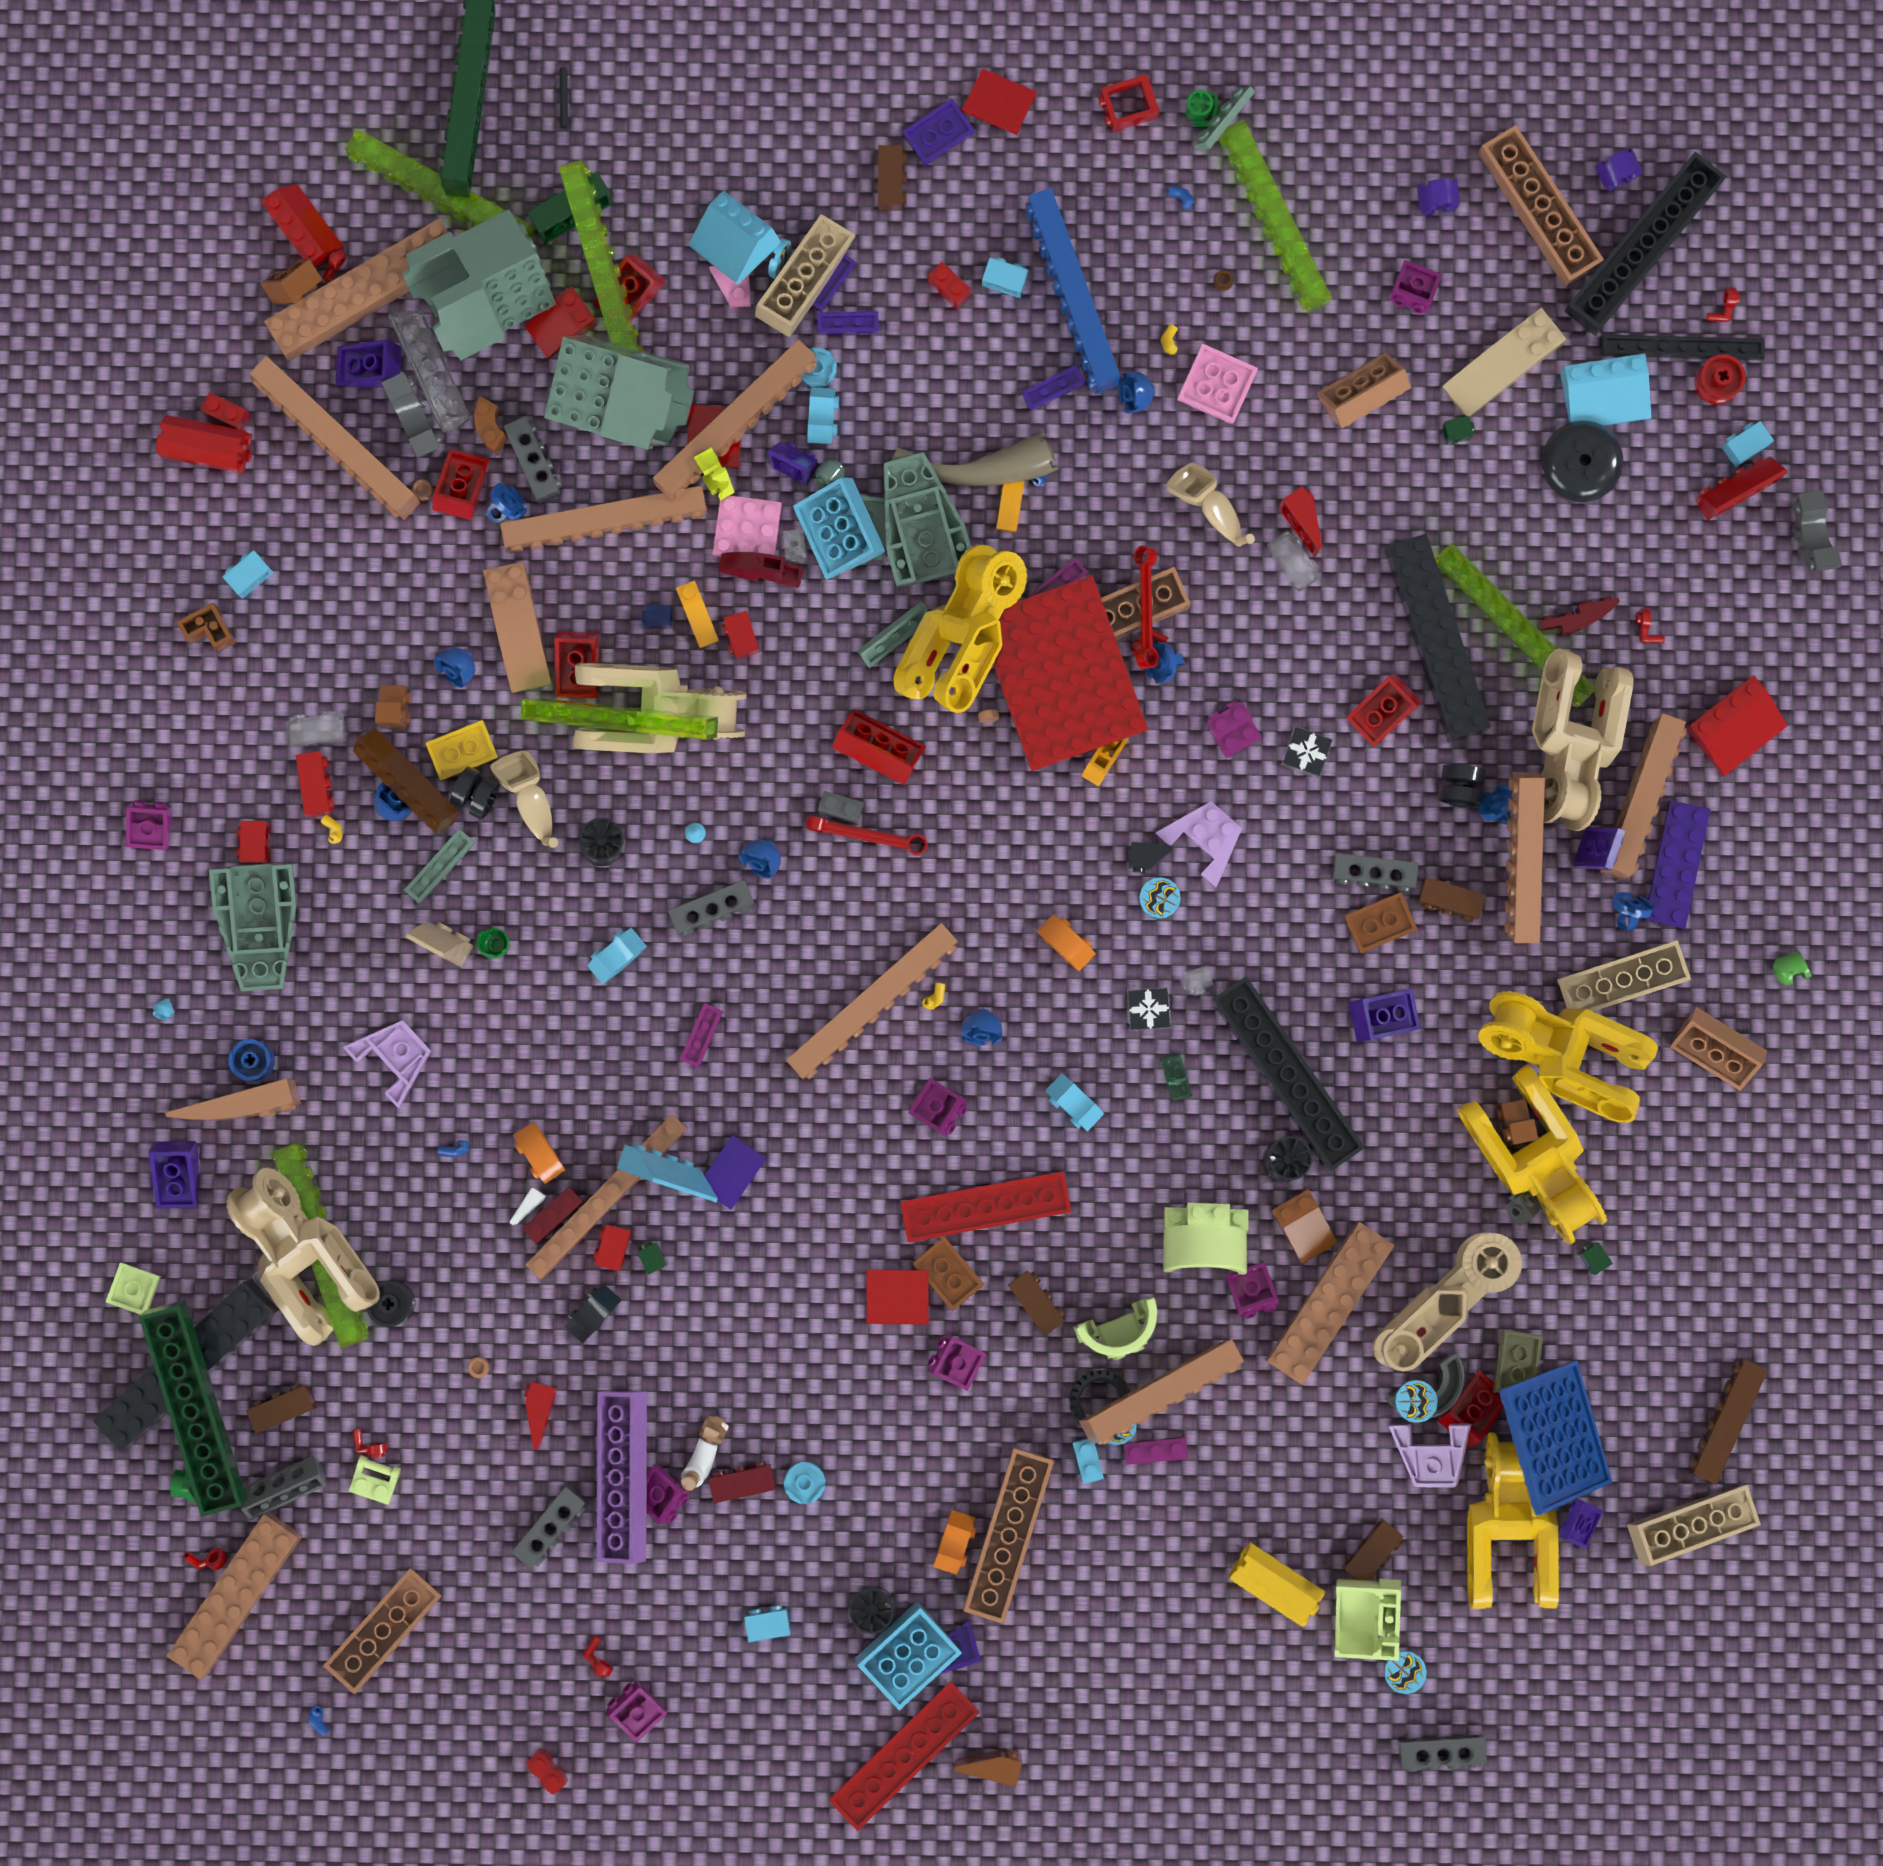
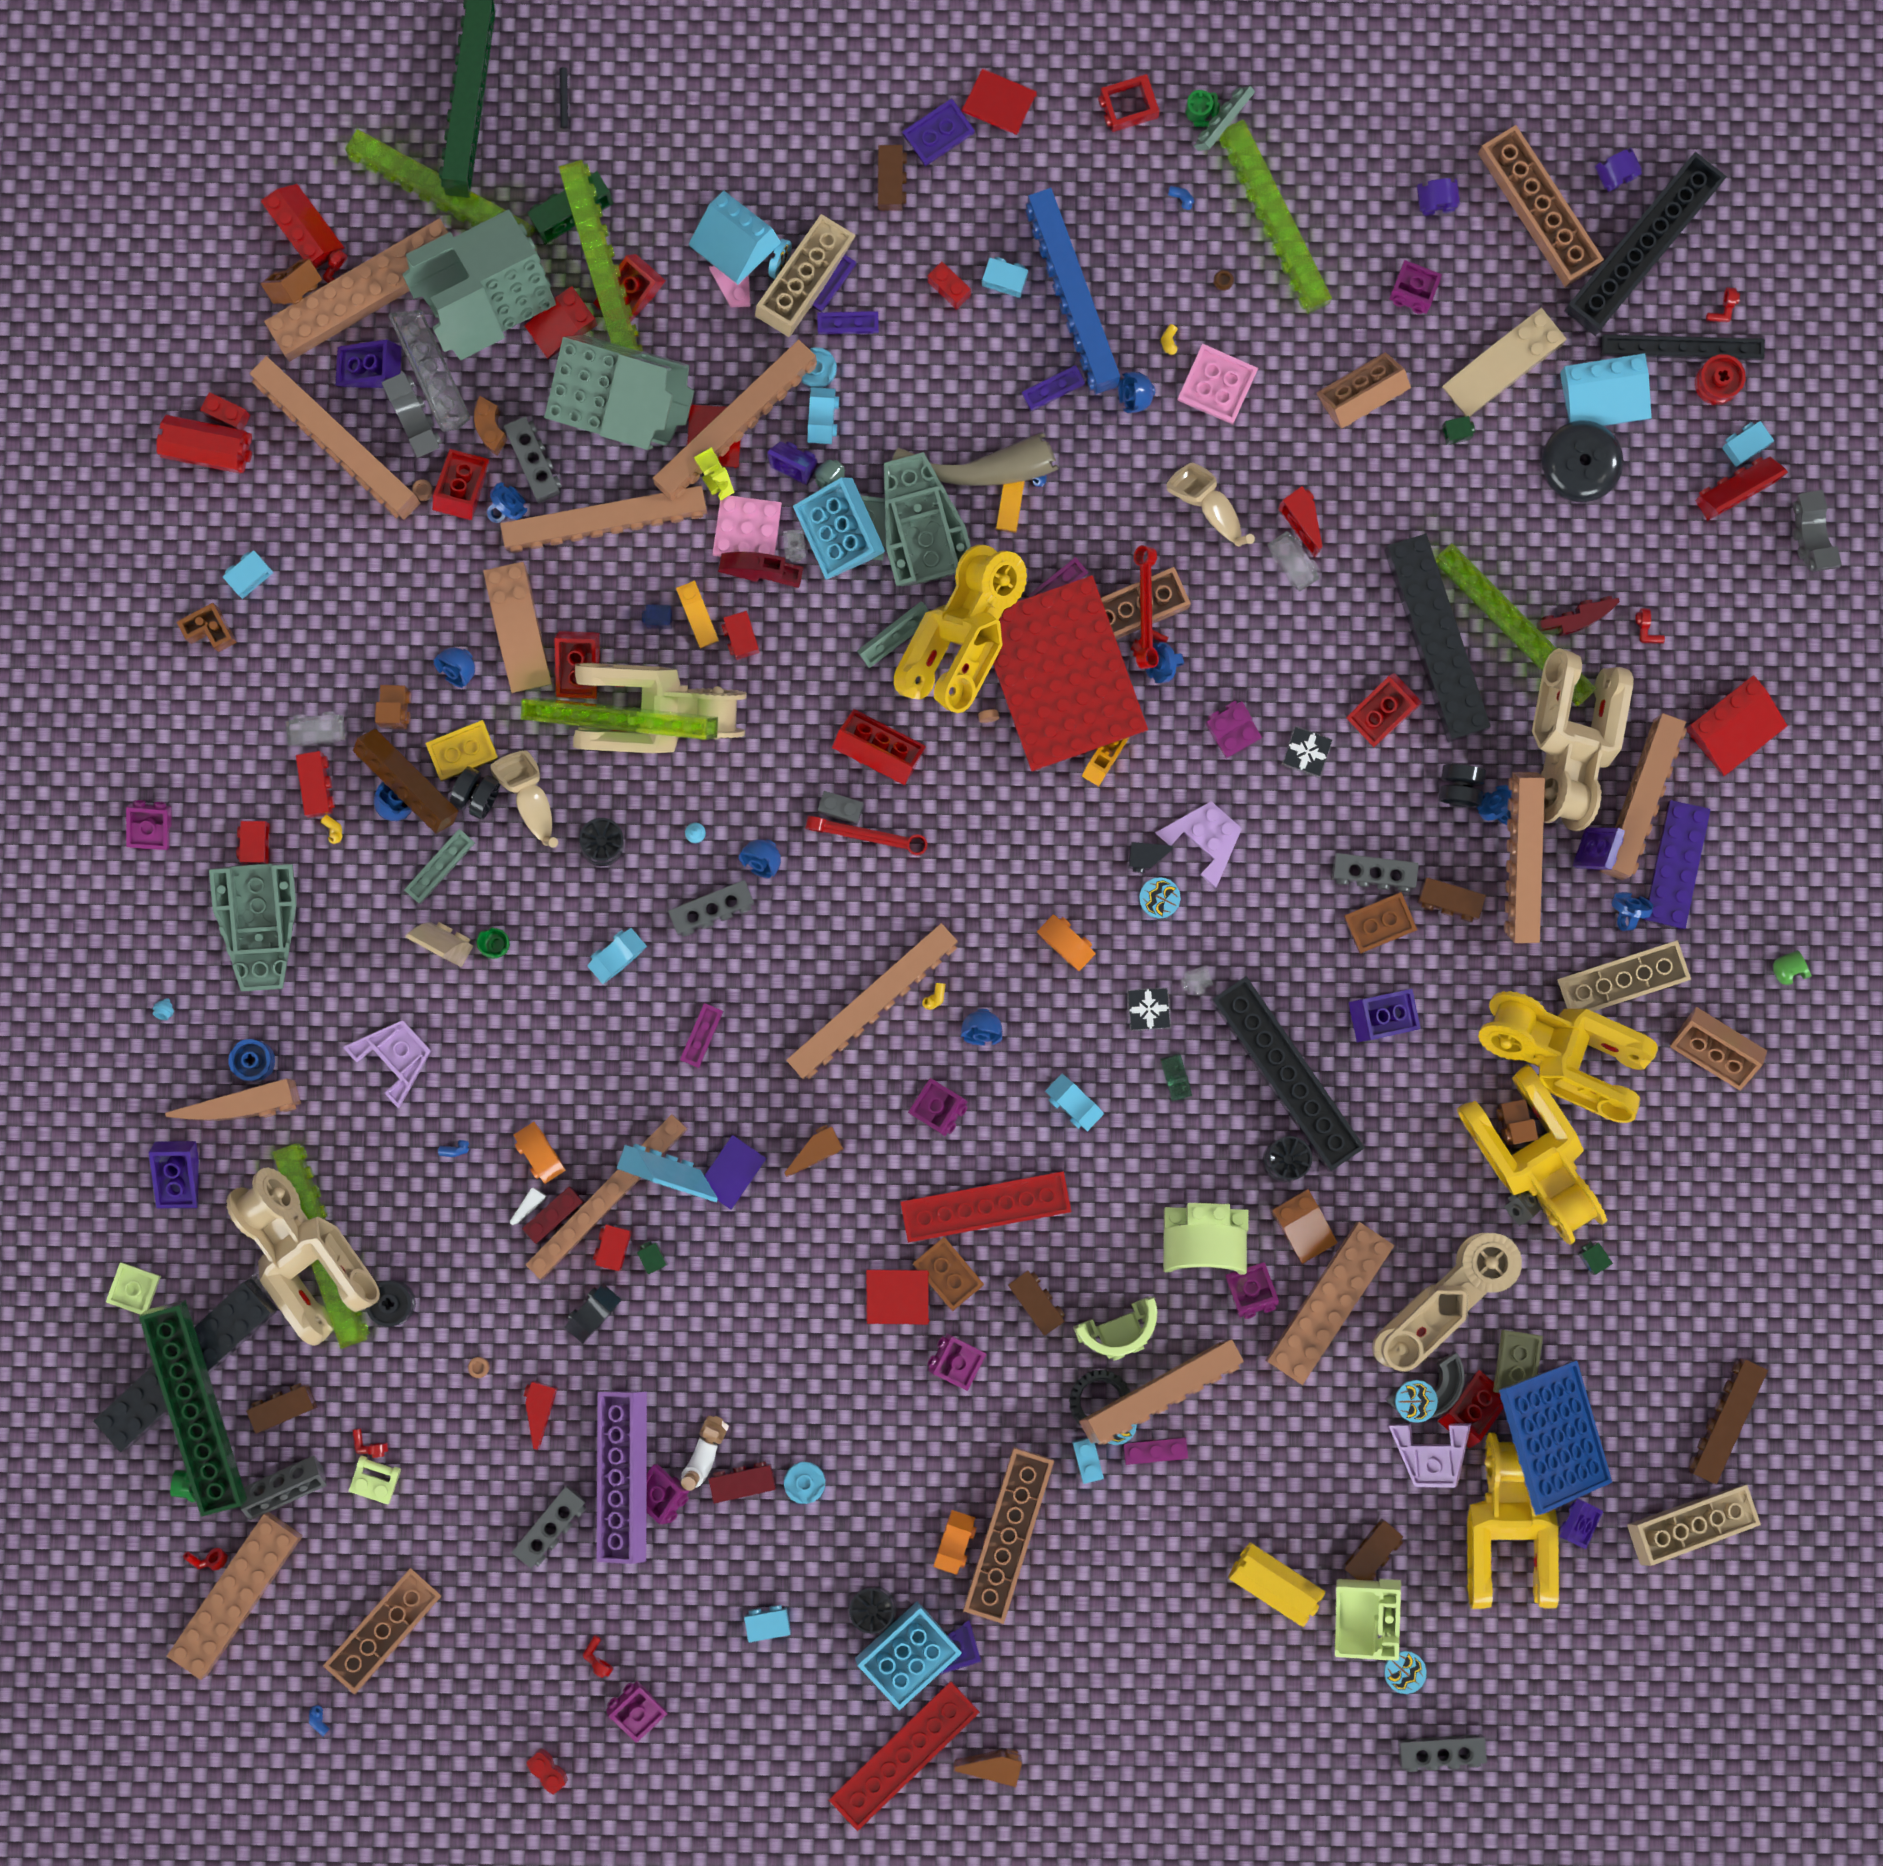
(818, 1148): none -> dark orange slope

